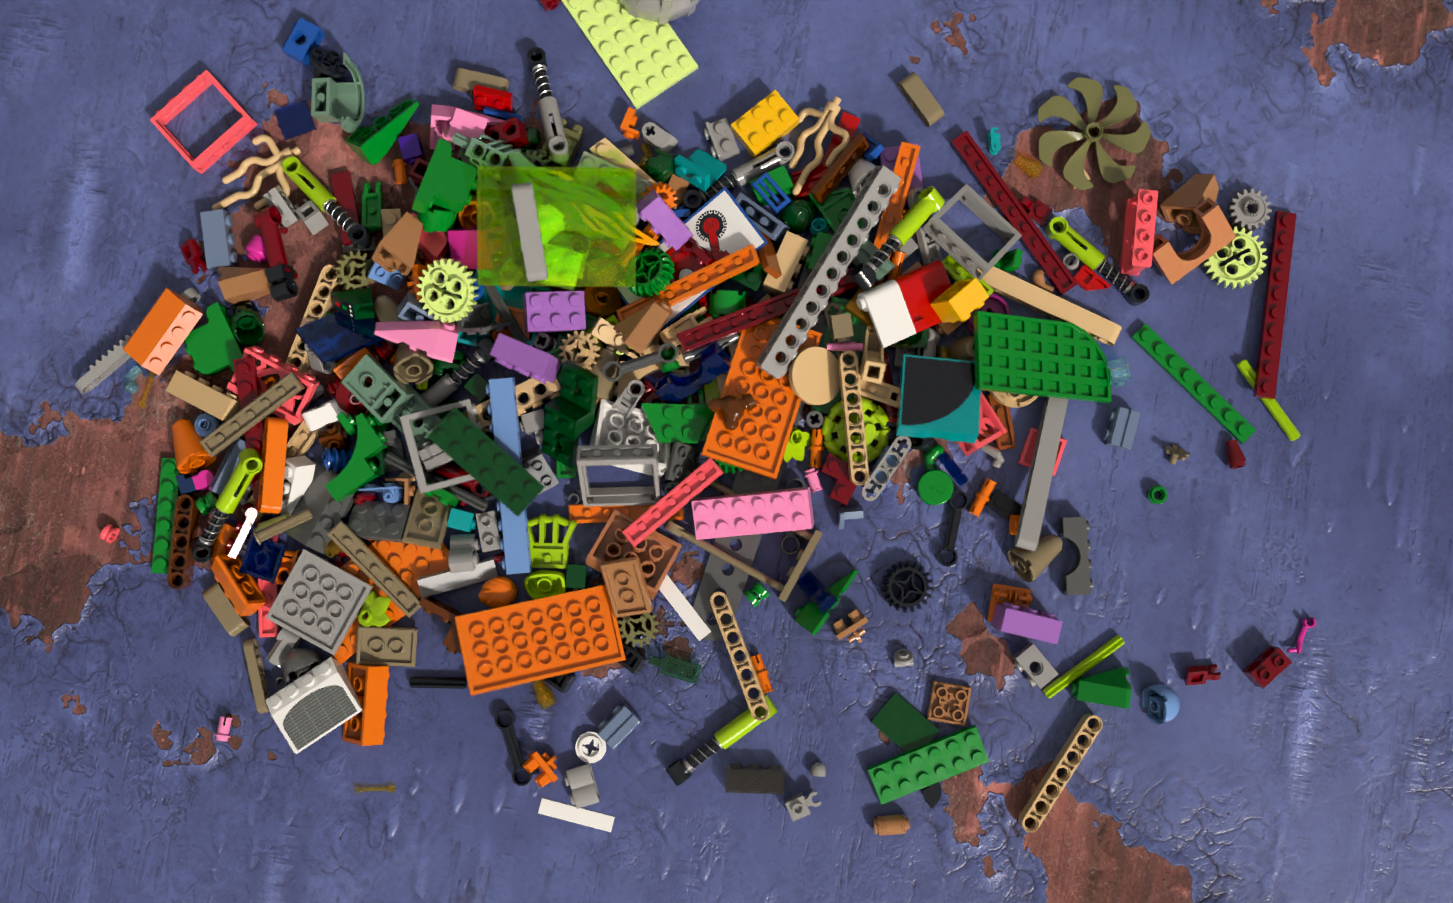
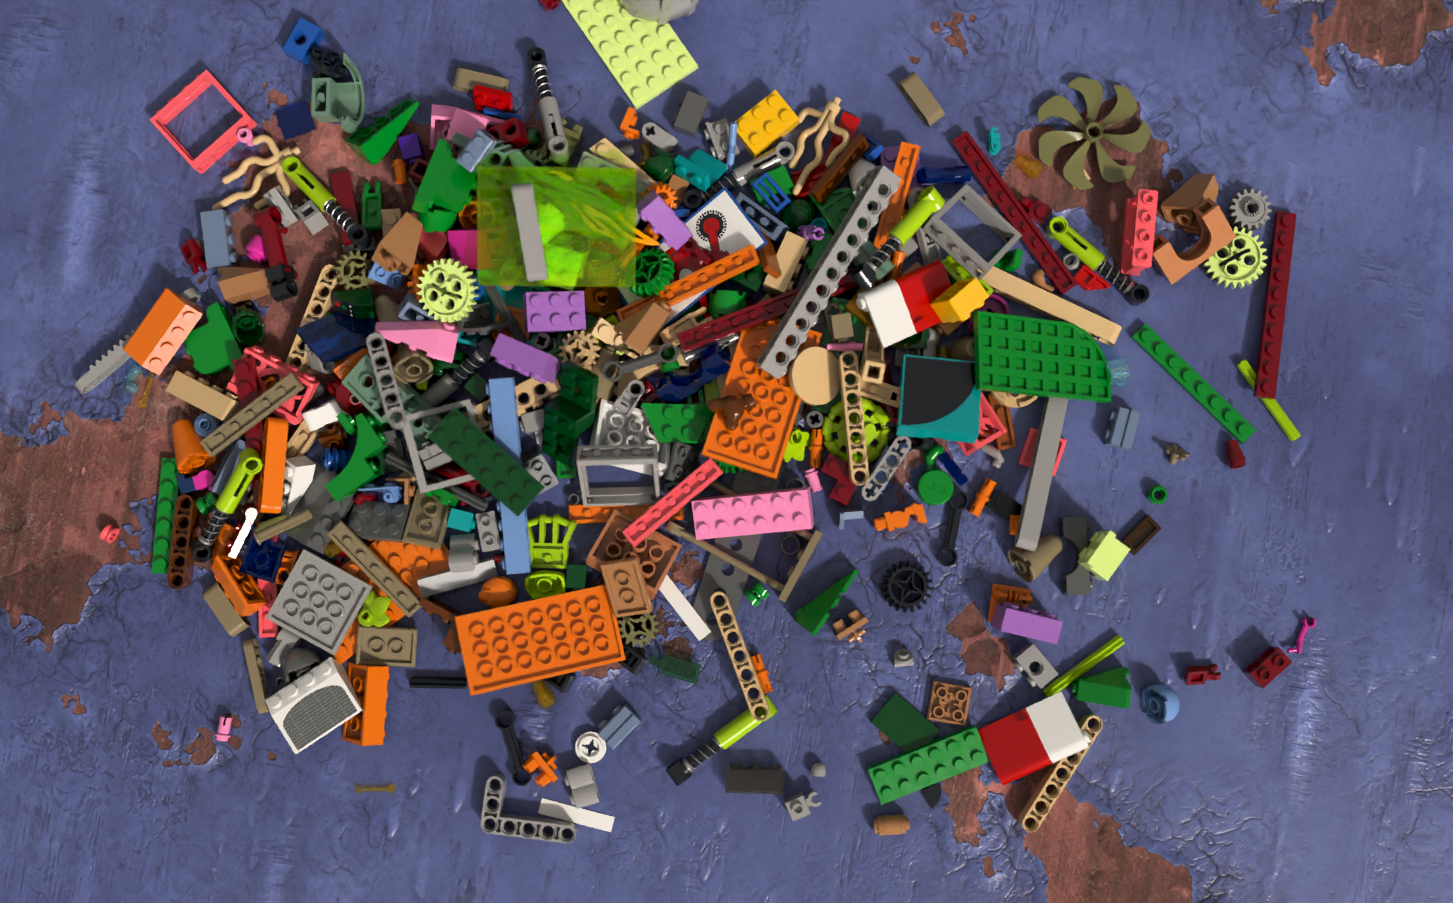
(245, 136): none -> bright pink pin
(383, 372): none -> light grey beam
(477, 150): none -> sand blue brick
(519, 821): none -> light grey beam
(691, 114): none -> dark grey brick
(731, 148): none -> medium blue piece
(810, 232): none -> medium lavender pin
(816, 592): clear blue plate -> none
(900, 519): none -> orange hips
(934, 175): none -> clear blue axle
(1033, 738): none -> door
(1103, 555): none -> yellowish green bracket
(1140, 534): none -> dark brown tile

